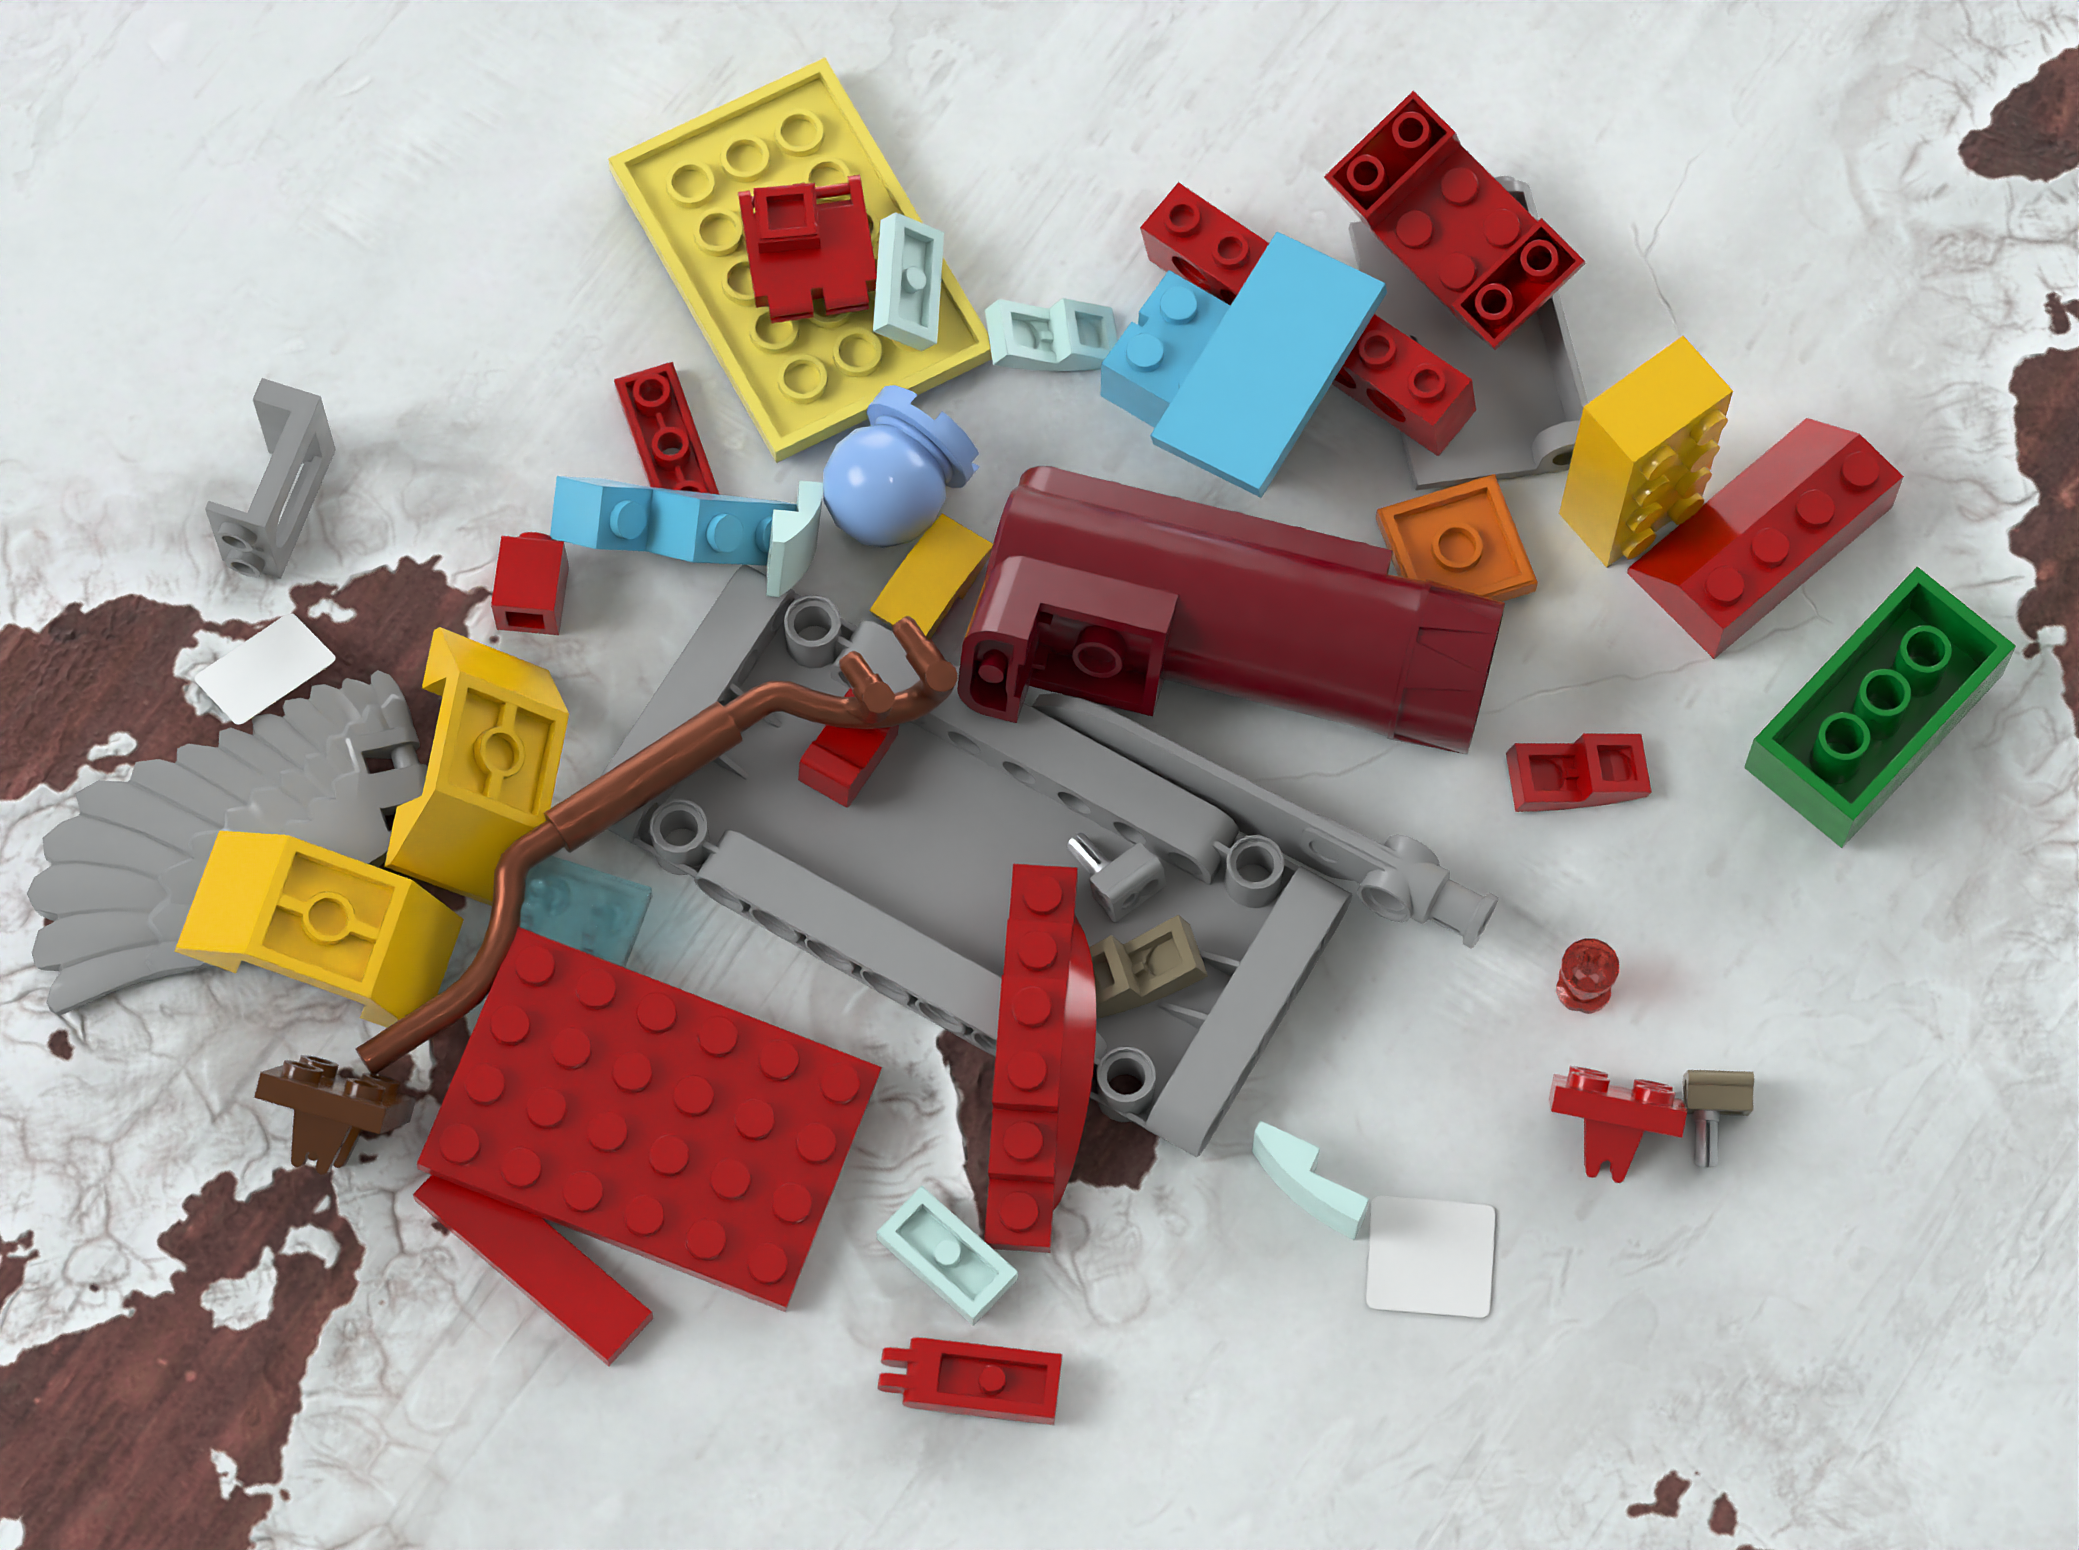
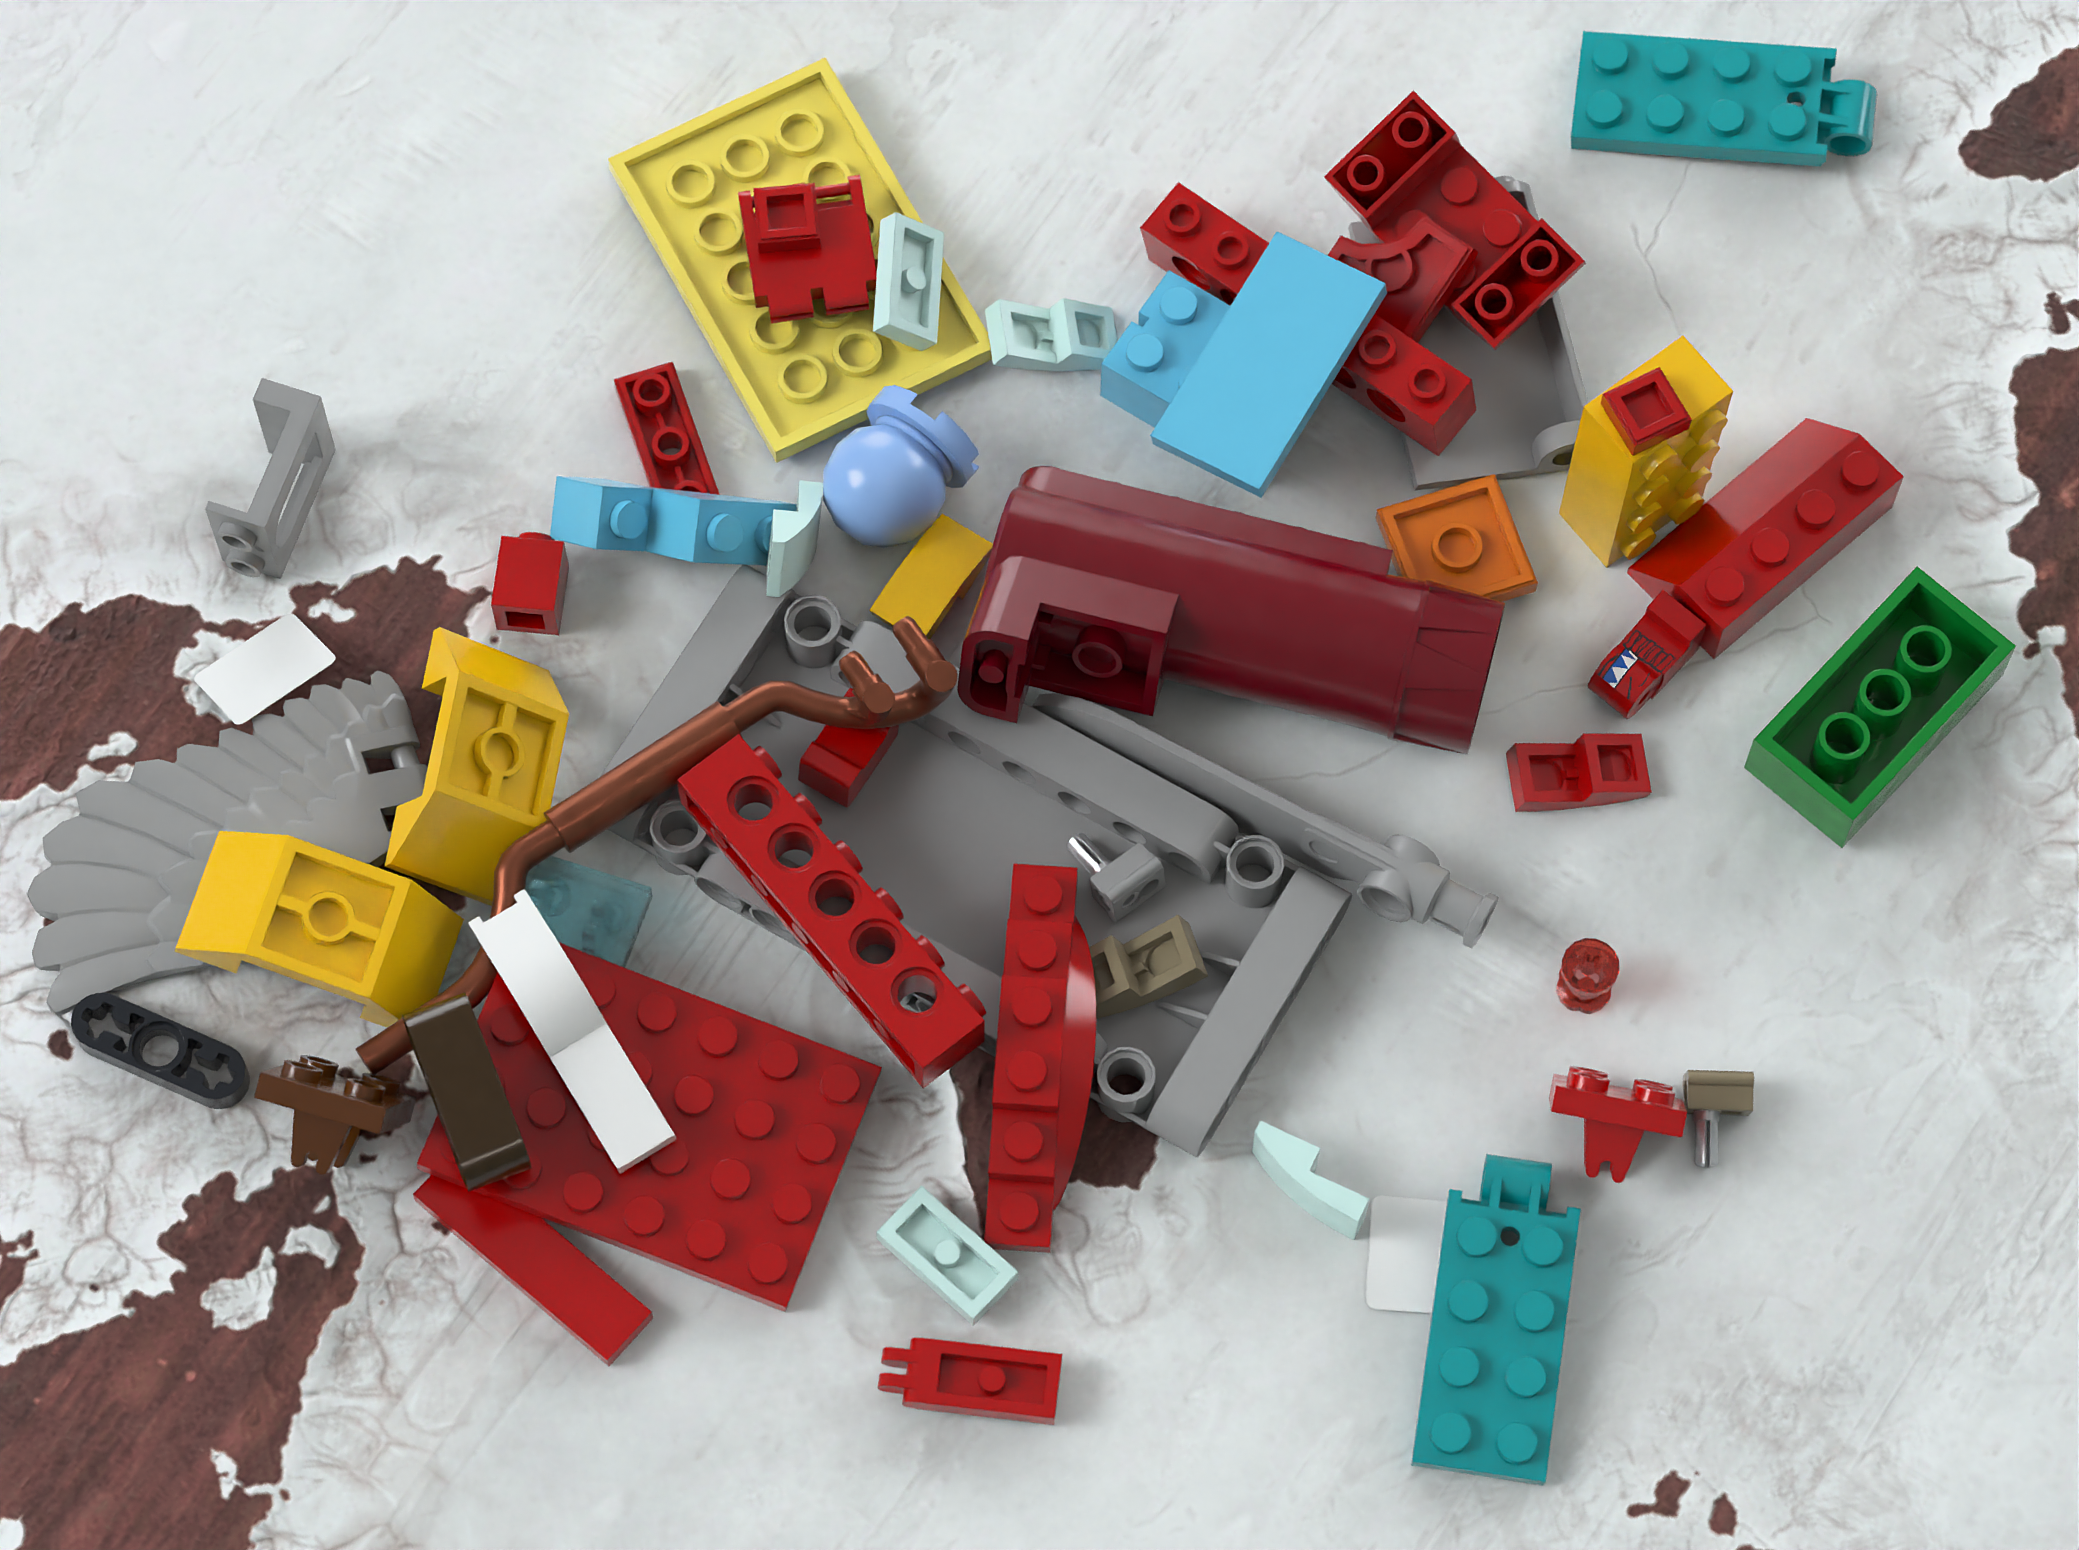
(195, 1086): none -> black beam
(466, 1092): none -> dark brown beam
(573, 1033): none -> white piece
(922, 1041): none -> red brick
(1417, 272): none -> red tile
(1497, 1328): none -> teal hinge
(1646, 411): none -> red tile
(1648, 656): none -> red leg
(1717, 100): none -> teal hinge

